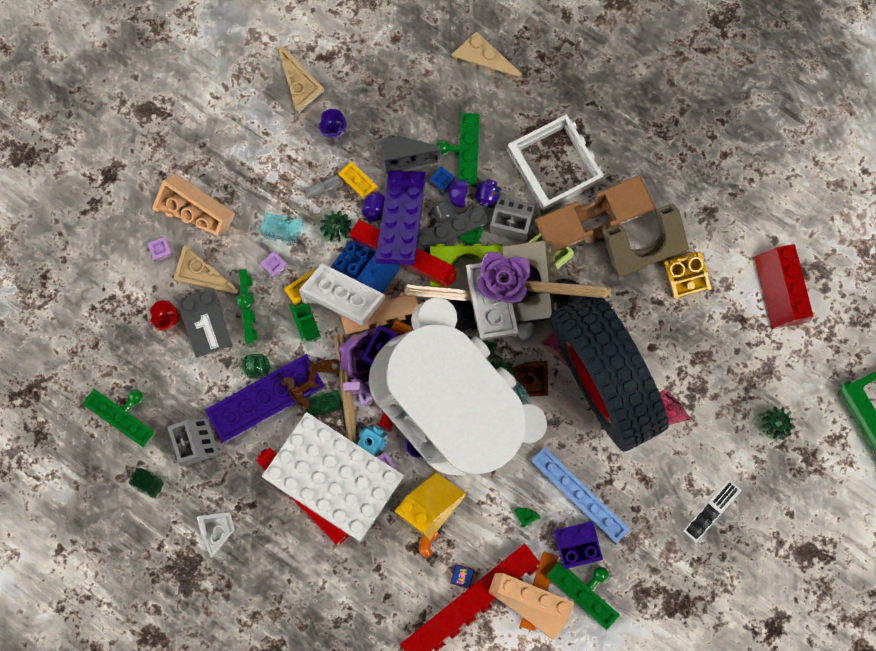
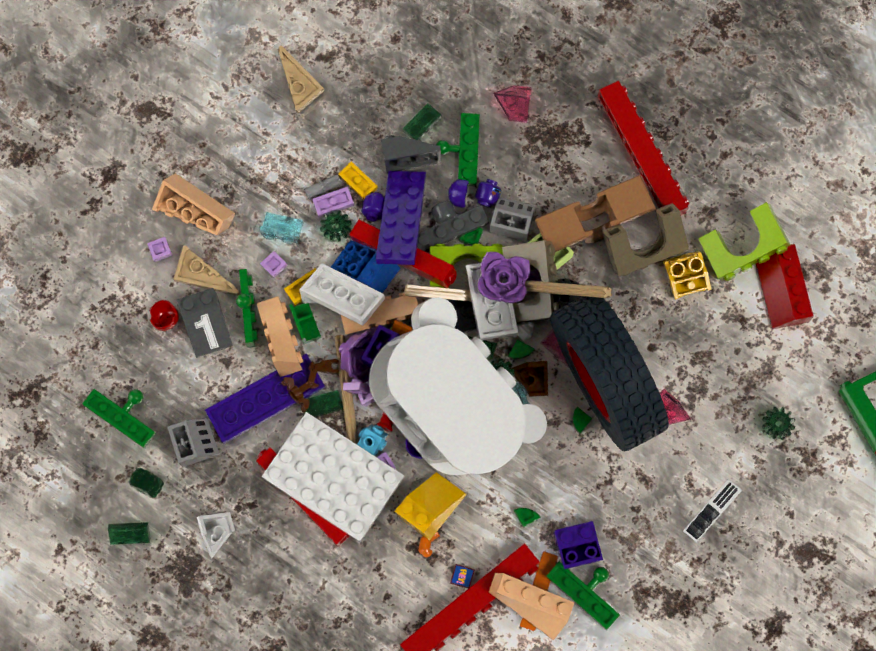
(129, 533): none -> clear green plate
(255, 366): clear green piece -> none
(279, 336): none -> light nougat wedge
(332, 123): dark purple hair -> none
(333, 201): none -> lavender plate
(422, 122): none -> clear green plate
(442, 179): blue plate -> none
(482, 53): tan wing -> none
(515, 102): none -> clear pink slope
(520, 350): none -> green tile
(528, 176): white window -> none
(580, 420): none -> green tile
(580, 495): light blue plate -> none
(641, 147): none -> red brick
(771, 241): none -> lime arch

